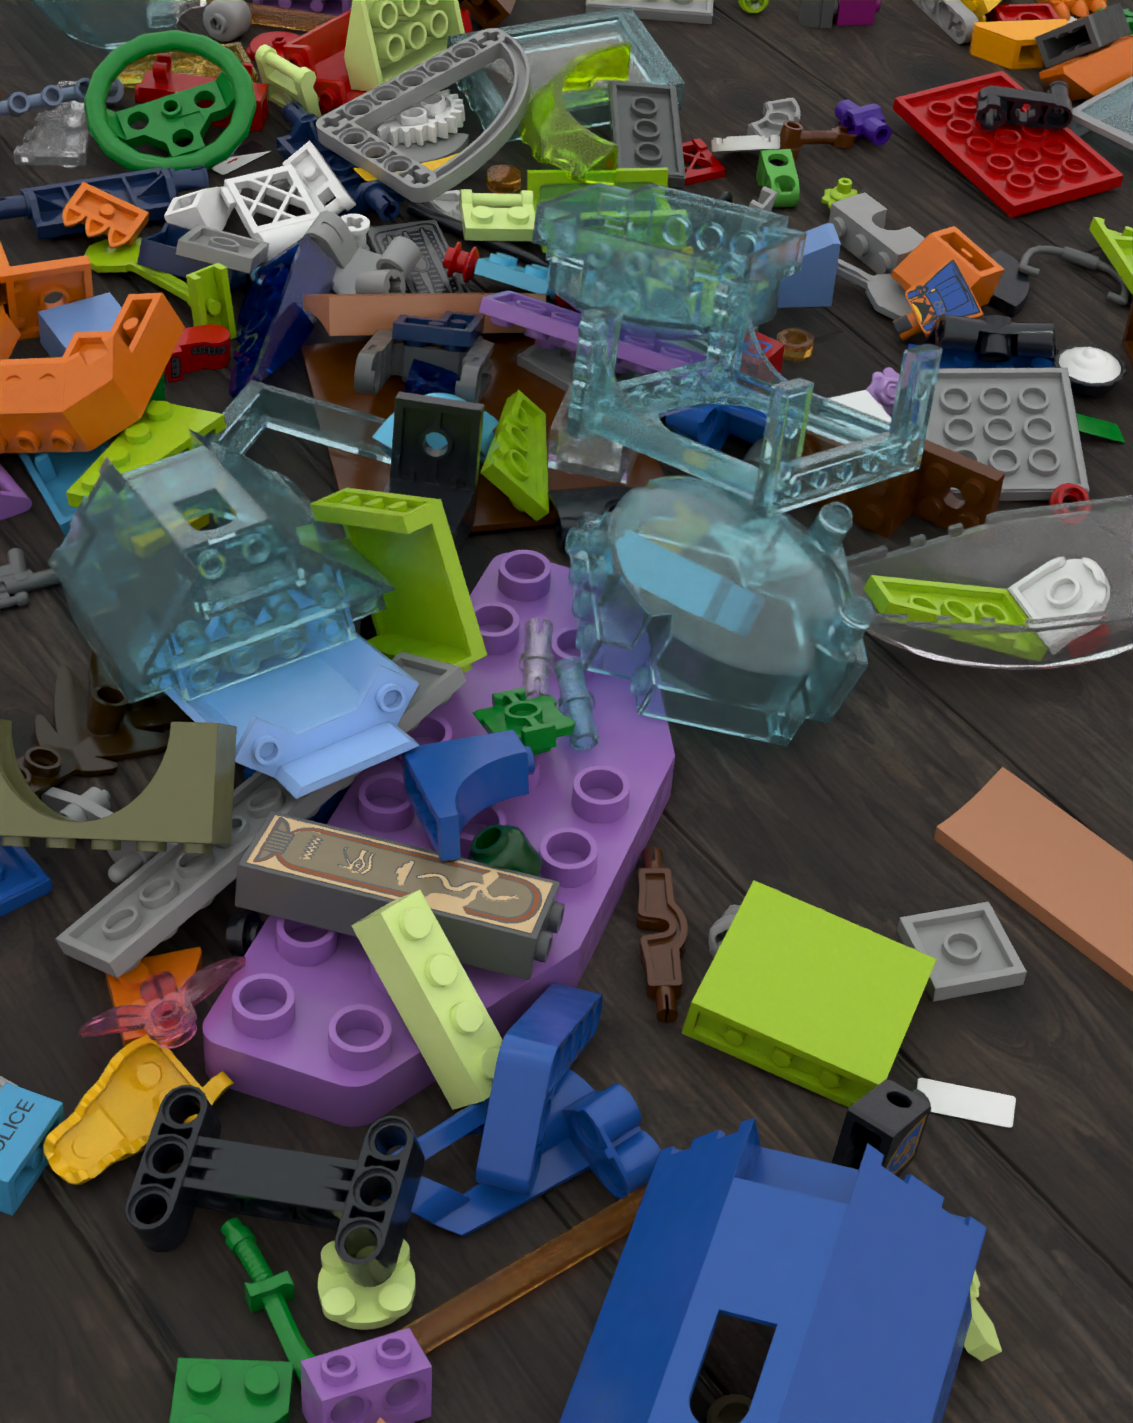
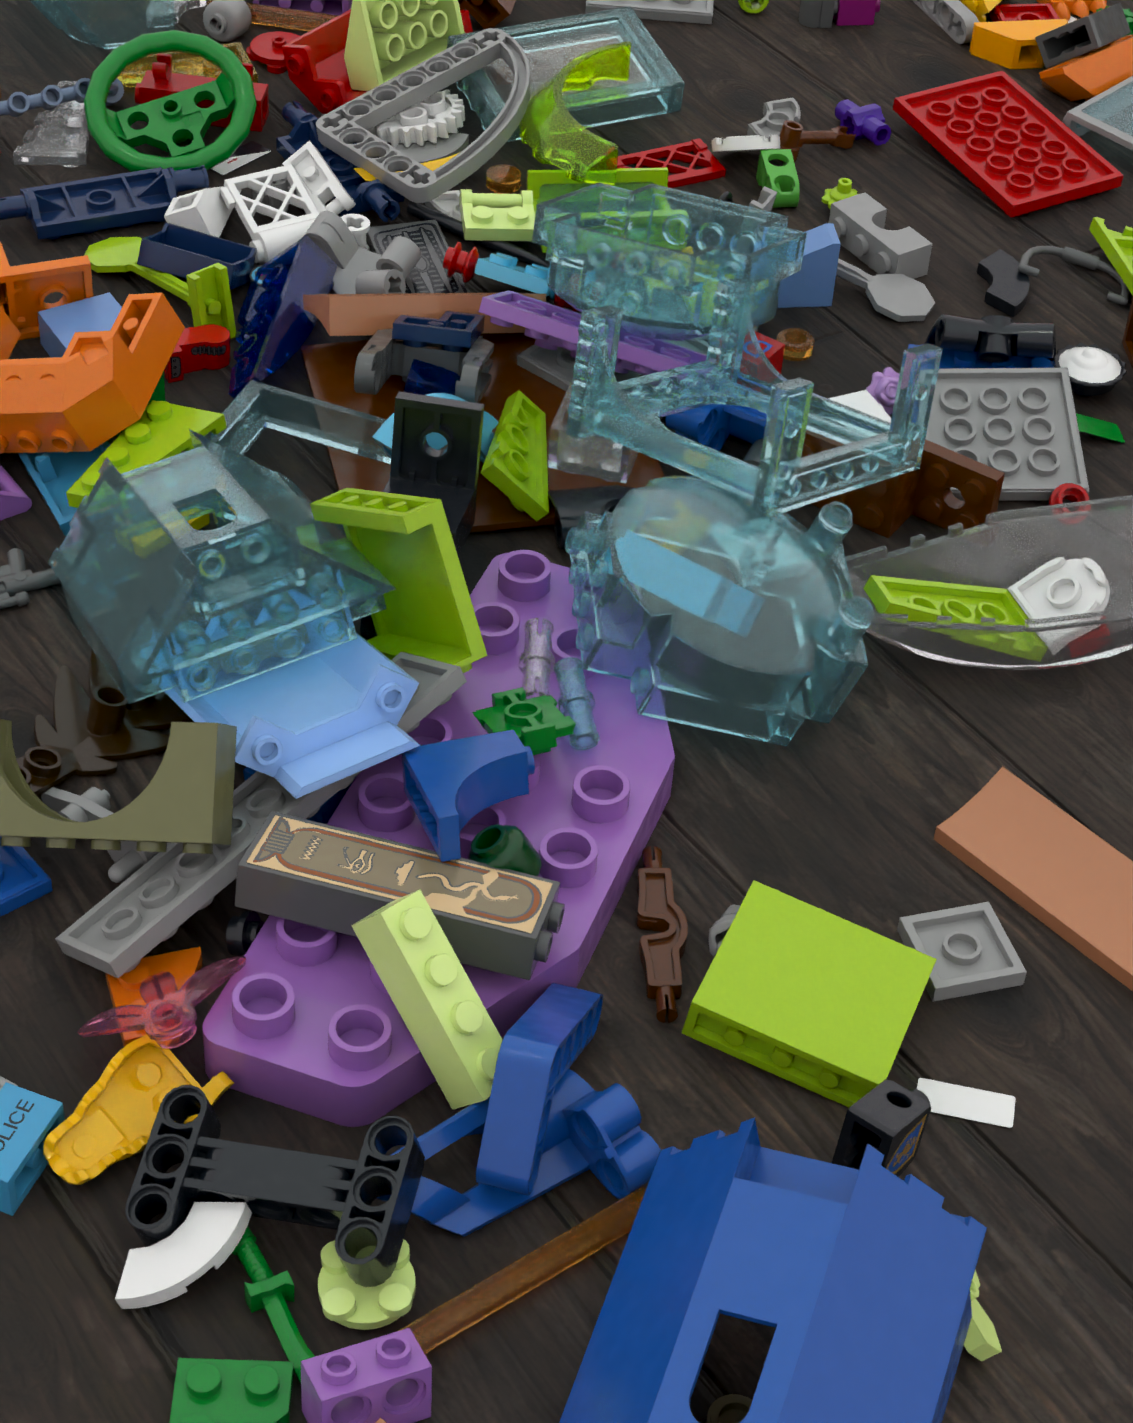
(105, 215): orange plate -> none
(196, 1246): none -> white tile
(223, 248): light grey tile -> none
(286, 80): yellowish green plate -> none
(647, 128): dark grey tile -> none
(937, 294): torso -> none
(977, 267): orange slope -> none
(1002, 106): black beam -> none

